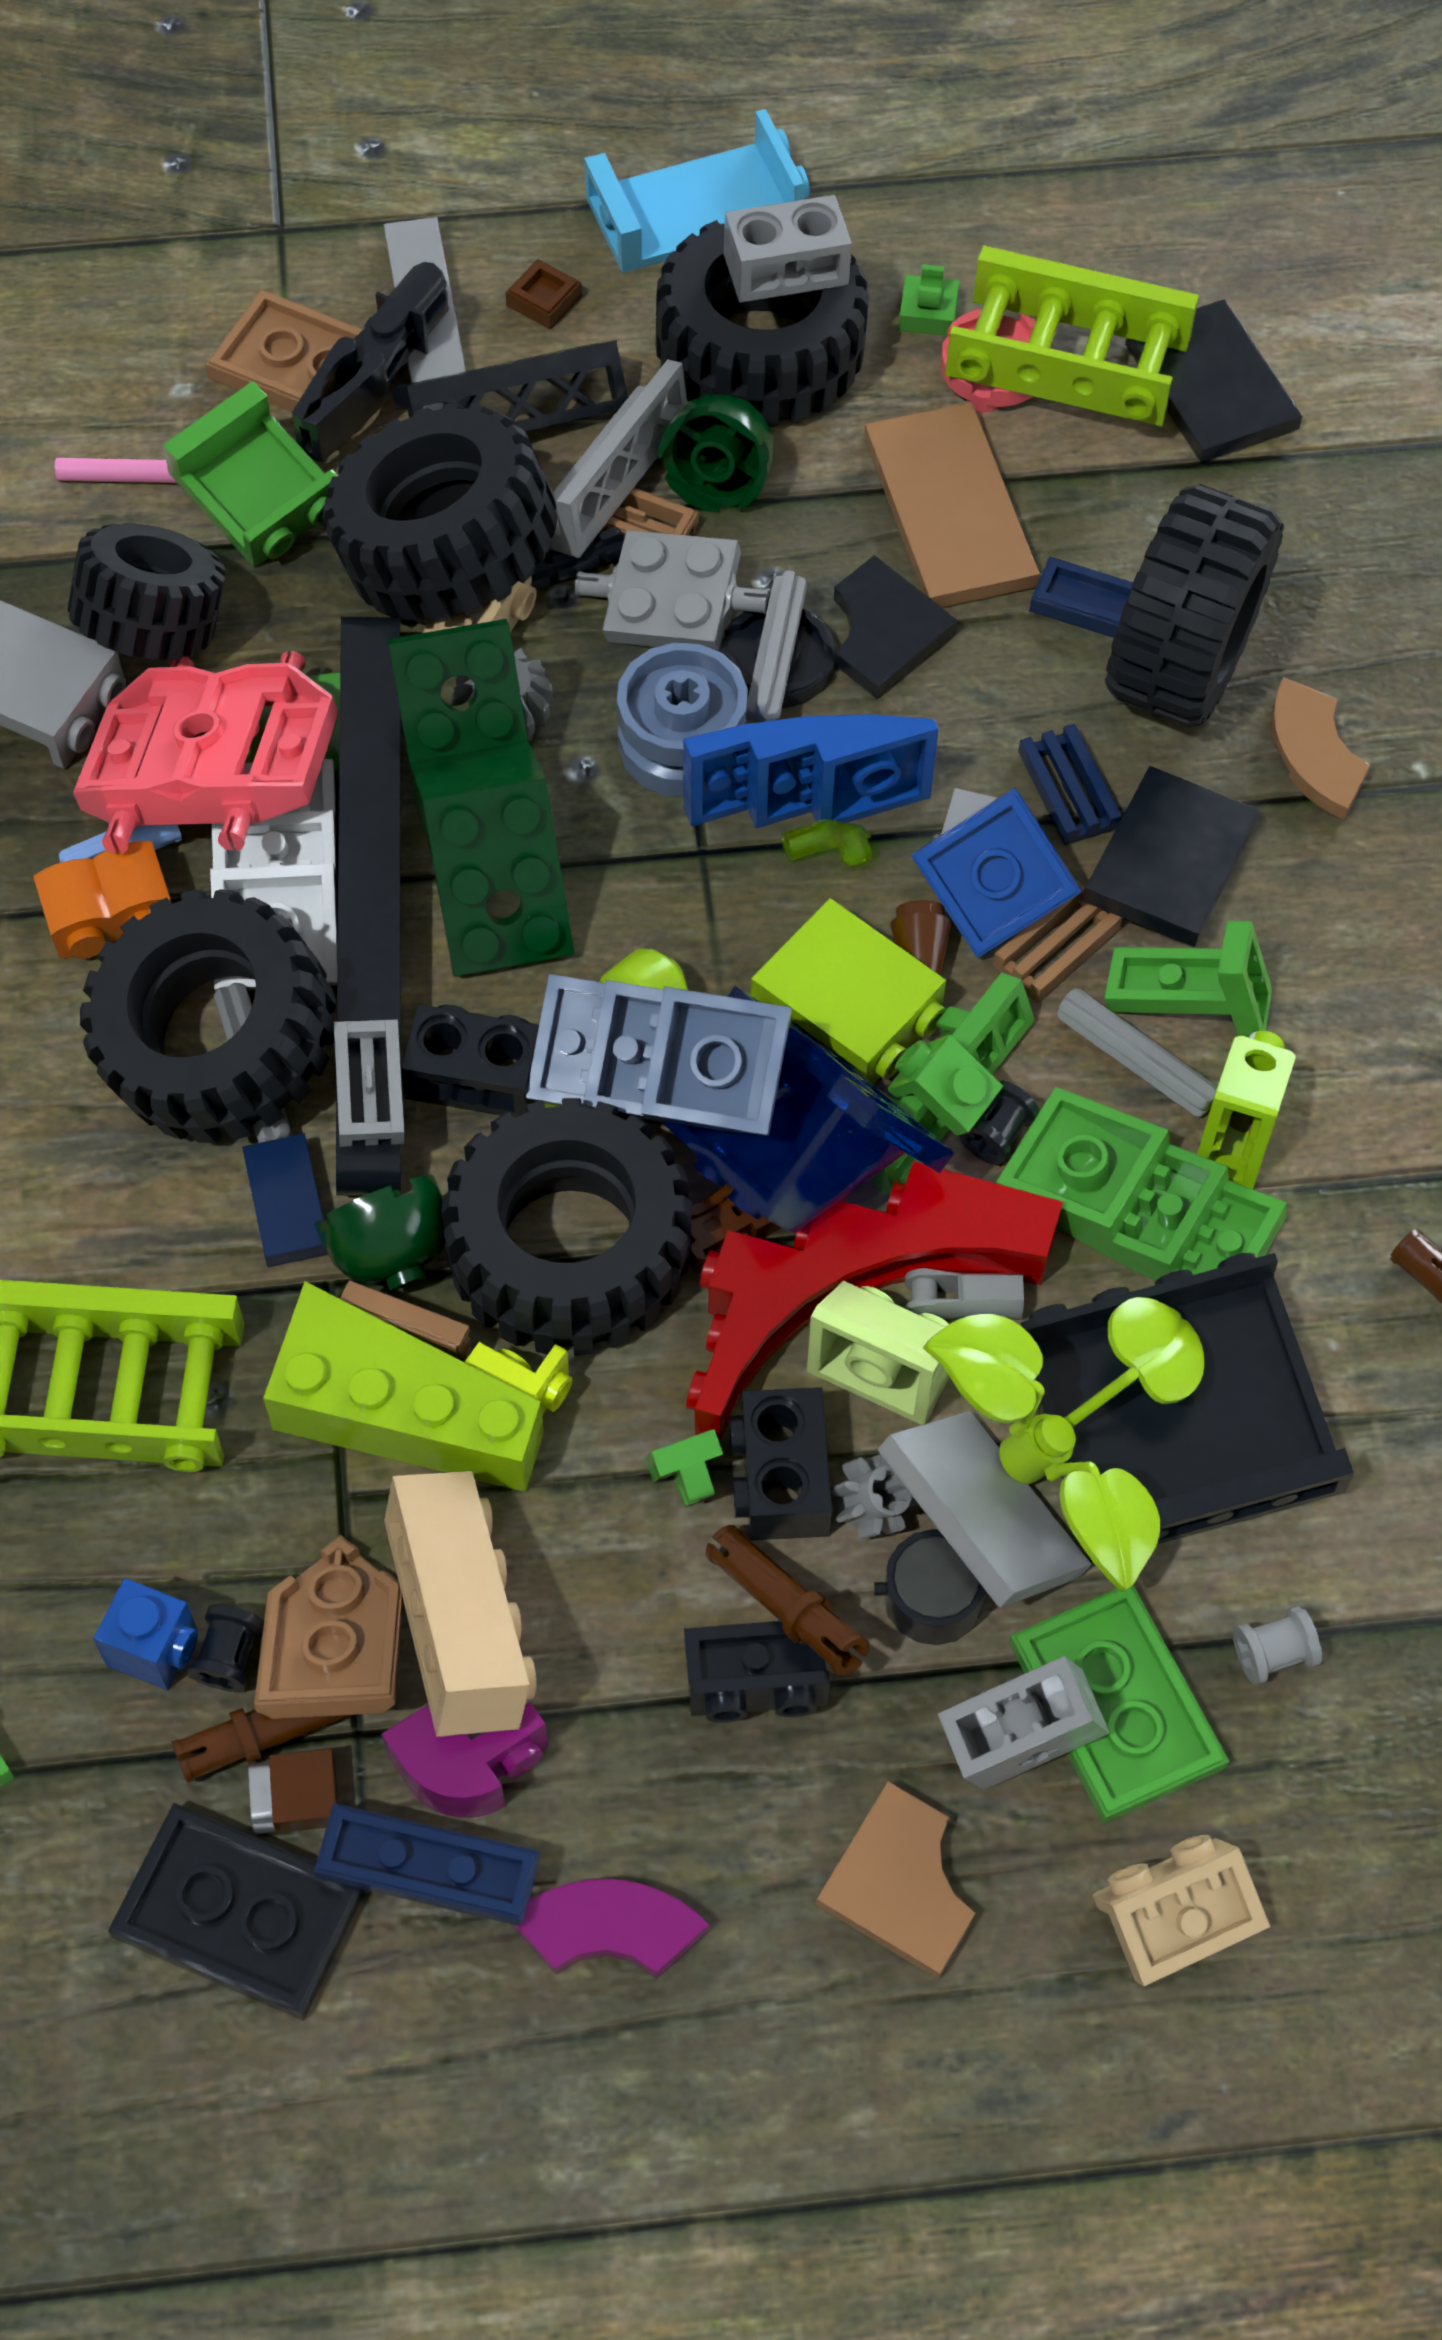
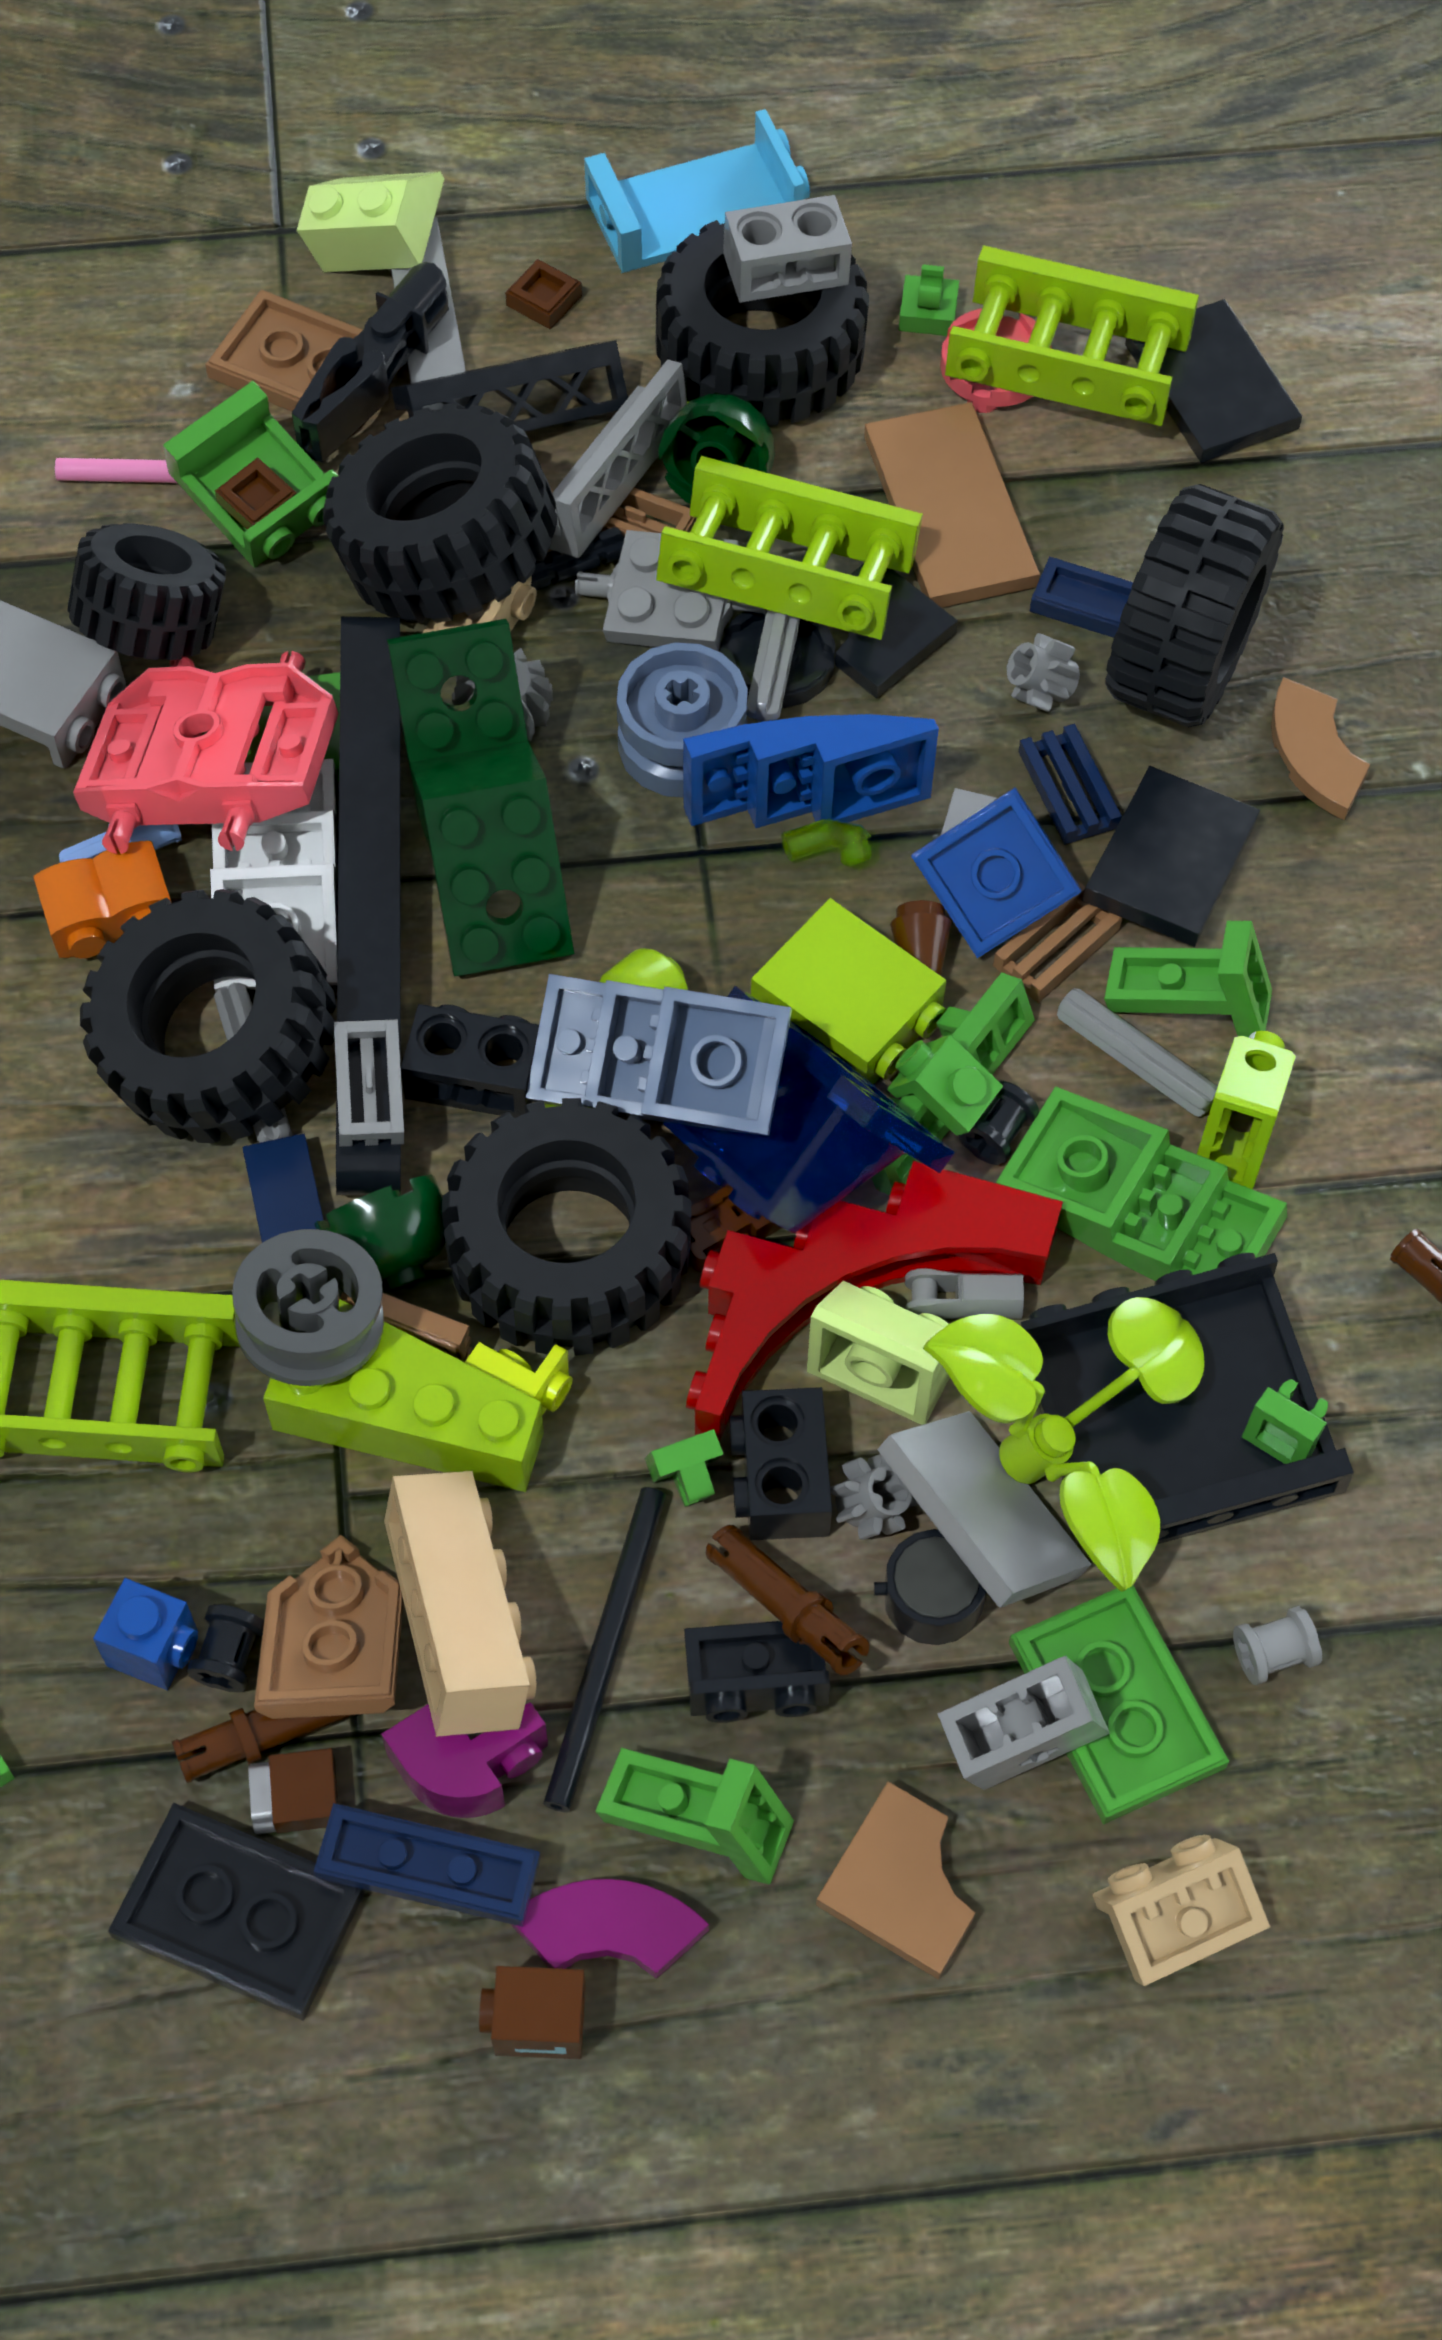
(253, 493): none -> reddish brown tile
(304, 1276): none -> dark grey wheel
(370, 220): none -> yellowish green slope
(535, 2012): none -> reddish brown brick
(604, 1650): none -> black piece
(701, 1809): none -> bright green bracket
(798, 514): none -> lime fence
(1043, 672): none -> light grey gear
(1285, 1427): none -> bright green tile

